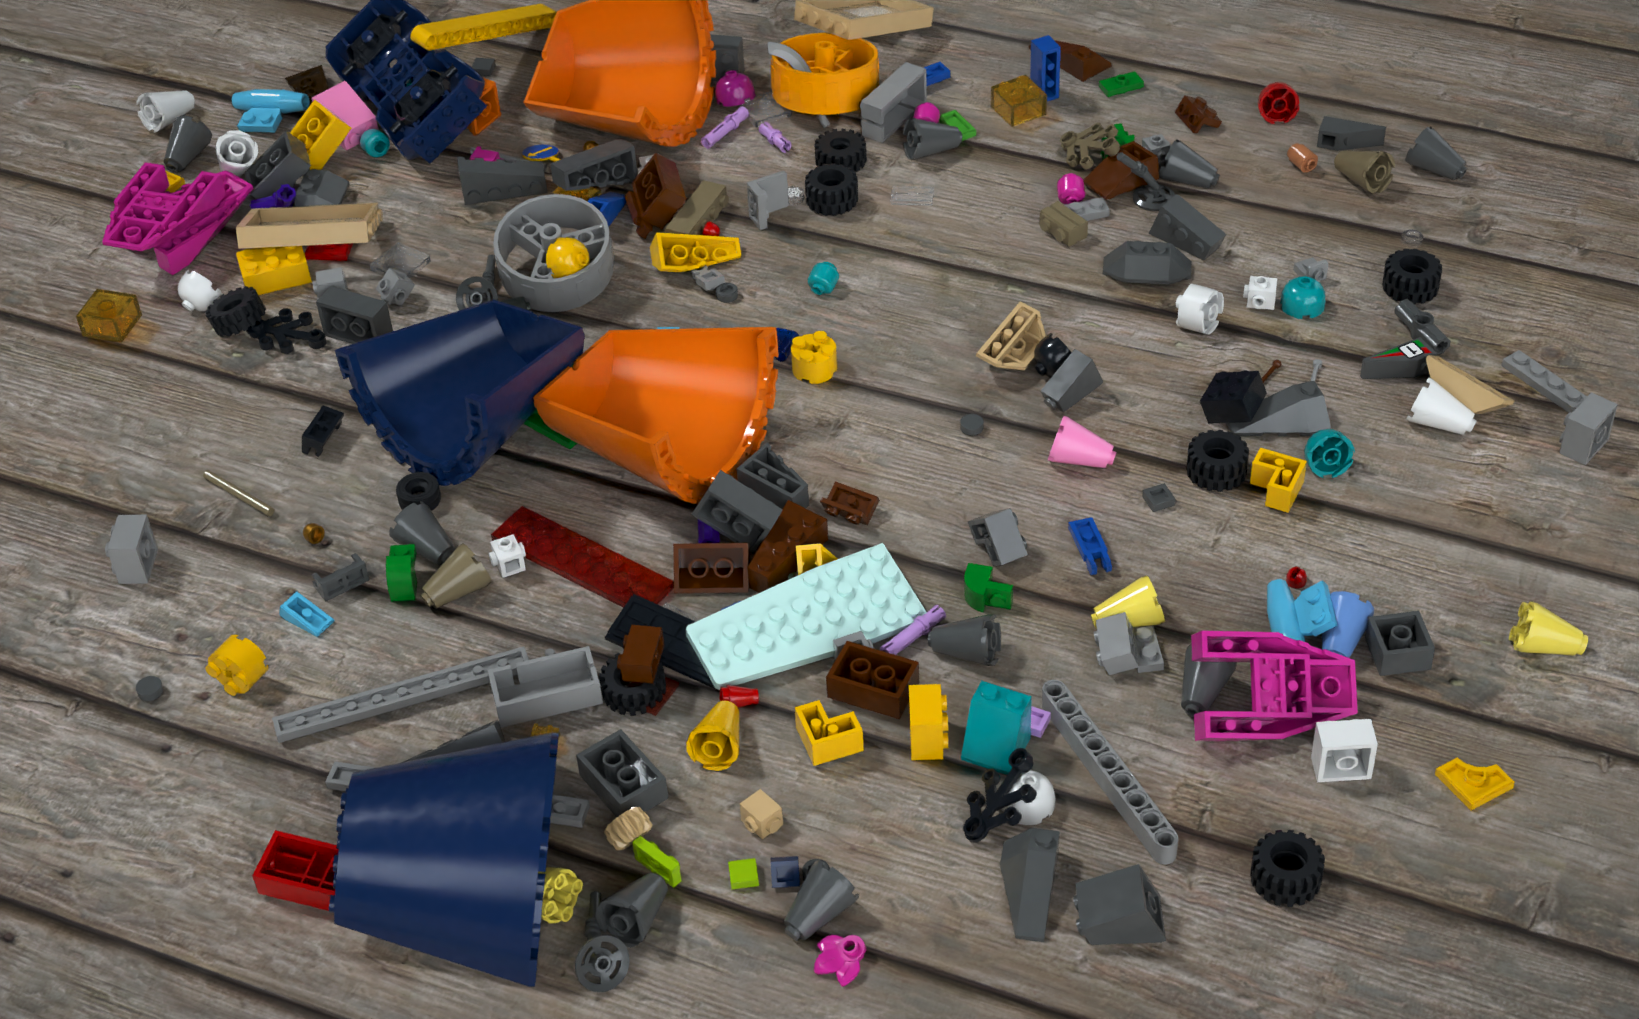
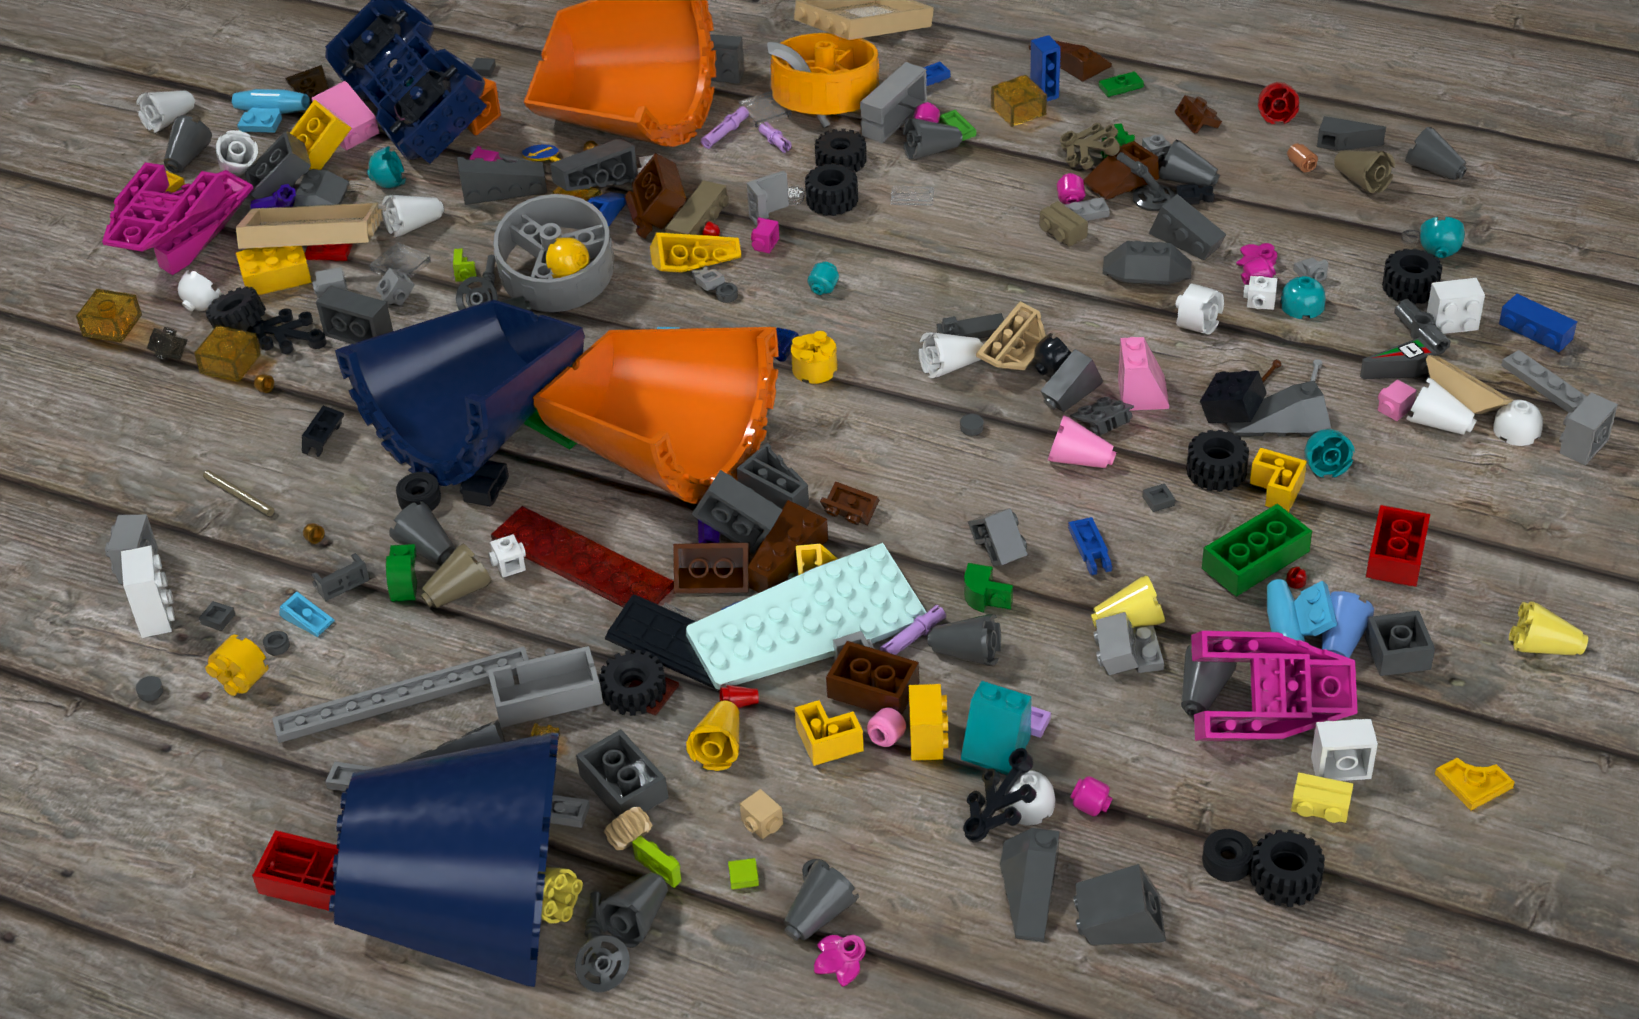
(147, 591): none -> white brick
(166, 343): none -> clear smoke brick
(217, 616): none -> dark grey tile
(227, 353): none -> clear yellow brick
(264, 383): none -> pearl gold hinge
(276, 643): none -> dark grey tile
(374, 143): teal head -> none
(386, 168): none -> teal cylinder
(409, 213): none -> white cone
(462, 267): none -> lime bracket
(483, 26): yellow beam -> none
(485, 484): none -> black brick
(641, 654): reddish brown brick -> none
(734, 88): magenta cylinder -> none
(765, 235): none -> dark pink brick
(785, 872): dark blue tile -> none
(886, 727): none -> bright pink head
(947, 353): none -> white cone
(974, 327): none -> dark grey hinge
(1091, 796): none -> dark pink head
(1104, 415): none -> dark grey hinge
(1110, 772): light grey beam -> none
(1140, 376): none -> bright pink slope
(1193, 194): none -> black plate
(1222, 868): none -> black tyre
(1253, 251): none -> dark pink plate
(1256, 549): none -> green brick
(1257, 268): none -> dark pink head
(1322, 798): none -> light yellow brick
(1396, 400): none -> bright pink brick
(1398, 545): none -> red brick
(1442, 236): none -> teal cylinder
(1456, 305): none -> white brick
(1518, 423): none -> white cylinder
(1538, 322): none -> blue brick

